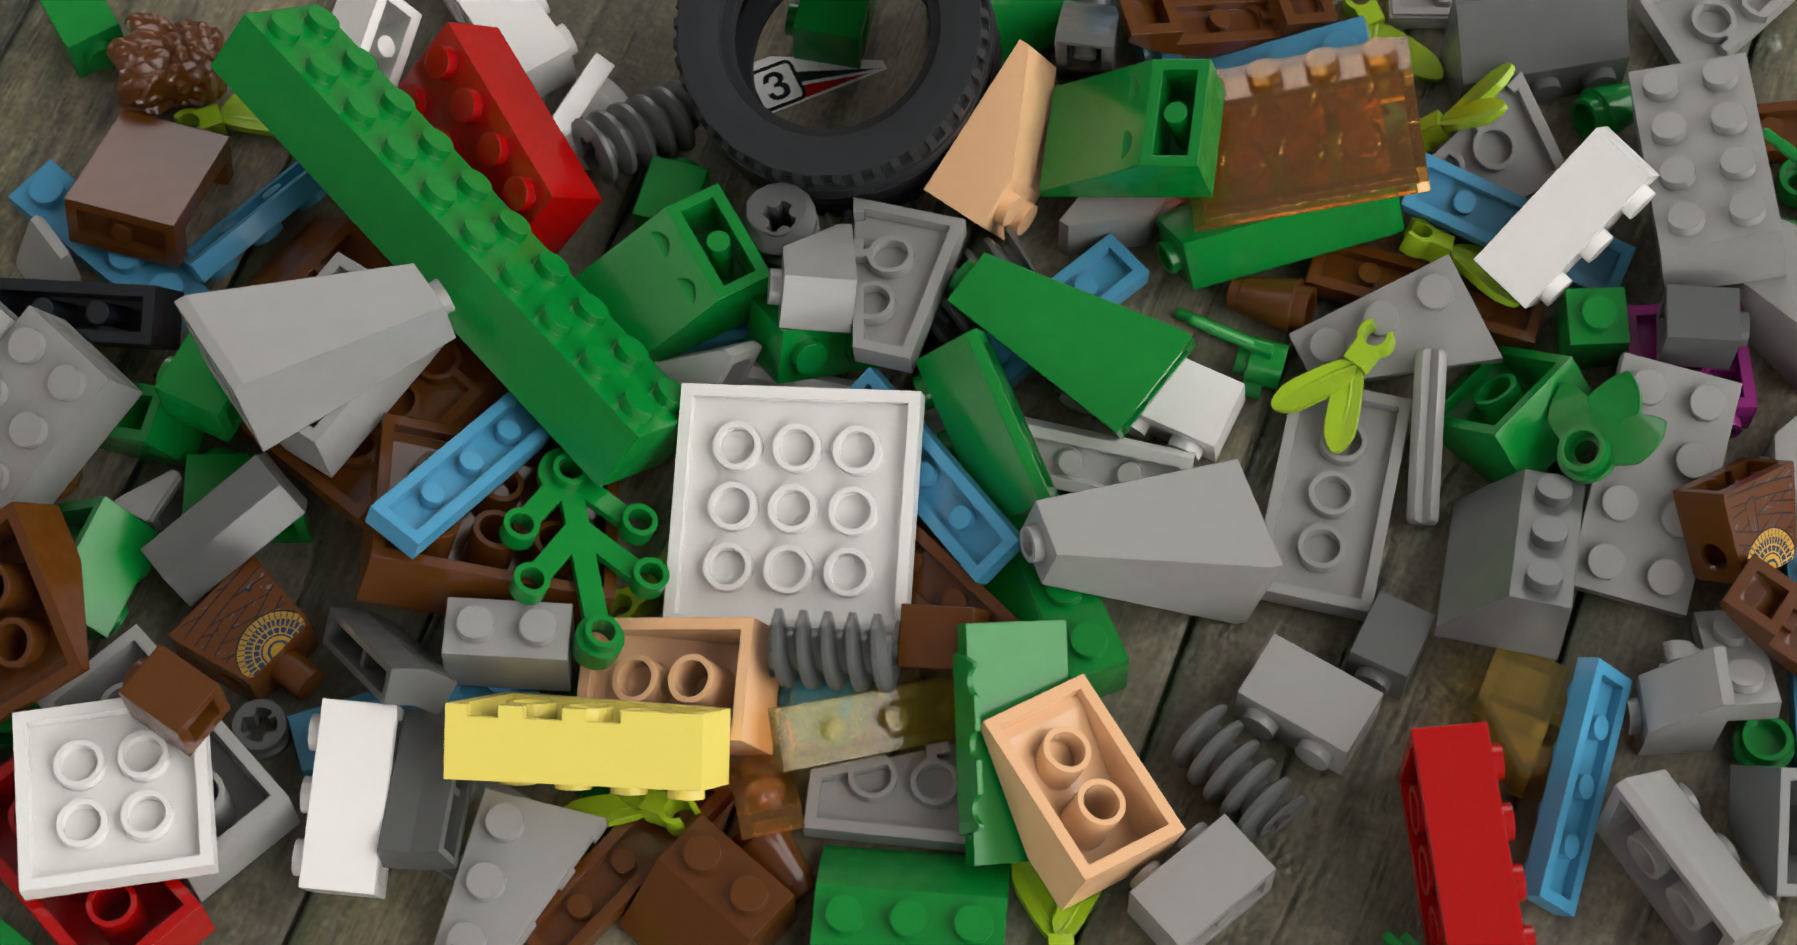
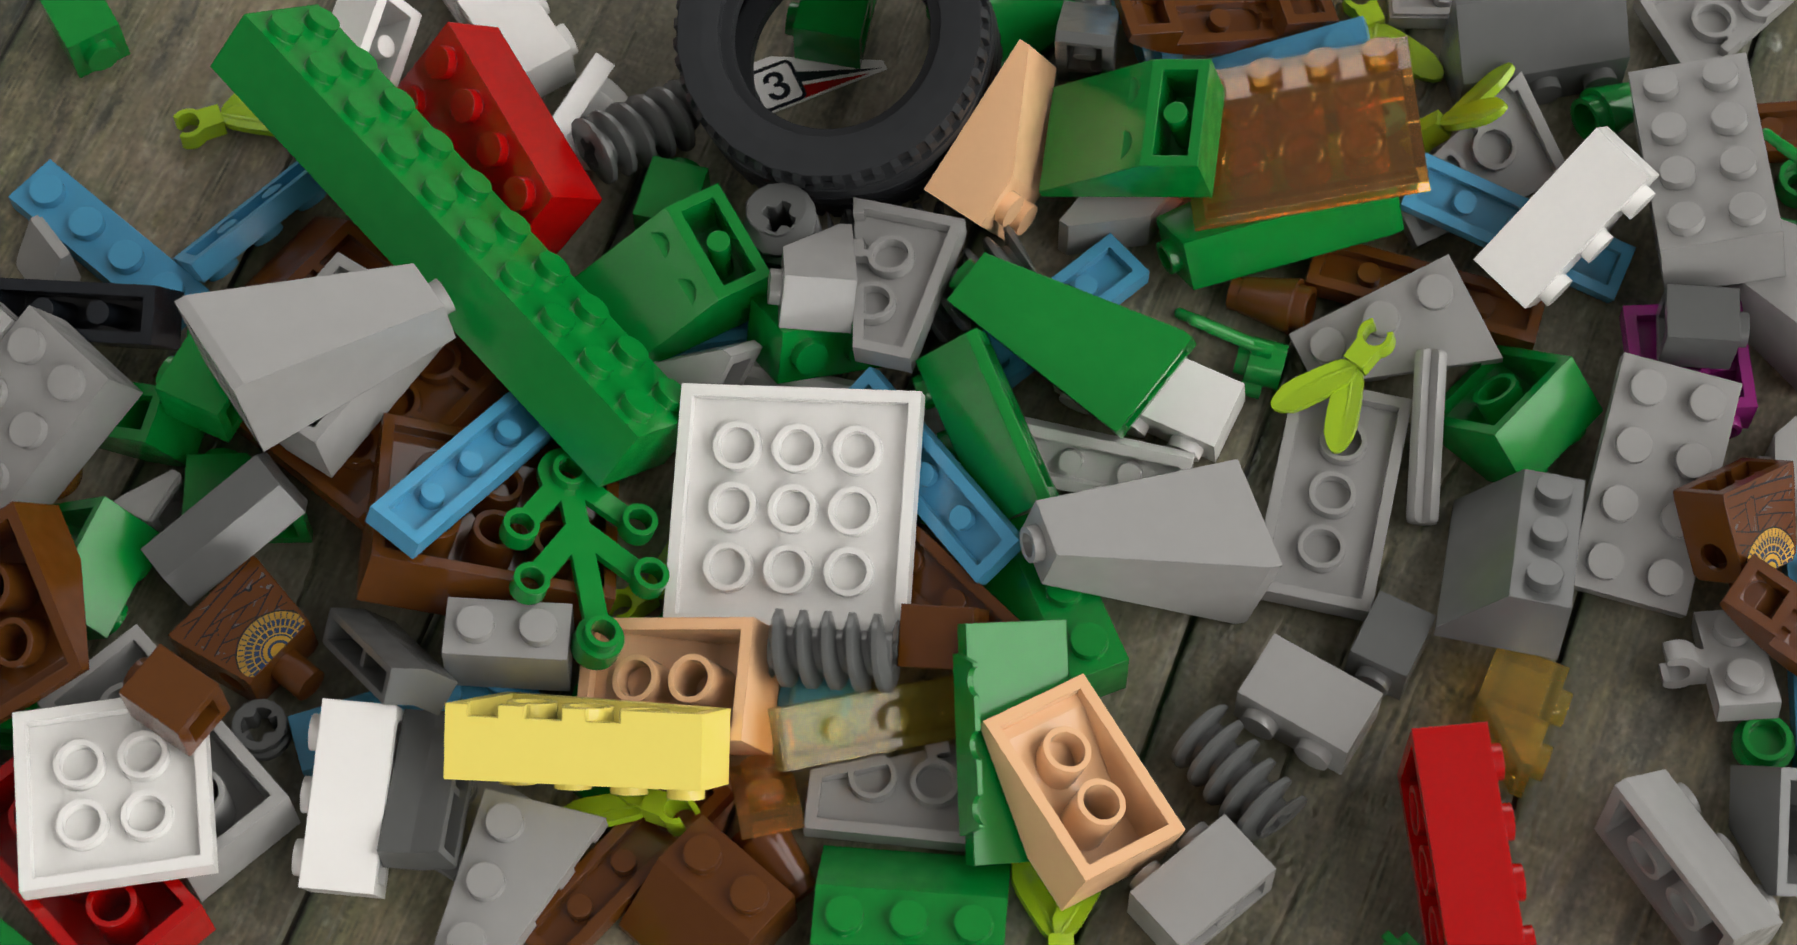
(146, 187): panel -> none
(166, 64): reddish brown hair -> none
(1431, 244): lime piece -> none
(1576, 786): dark azure plate -> none
(1592, 325): green brick -> none
(1604, 419): green plate -> none
(1681, 704): light grey slope -> none

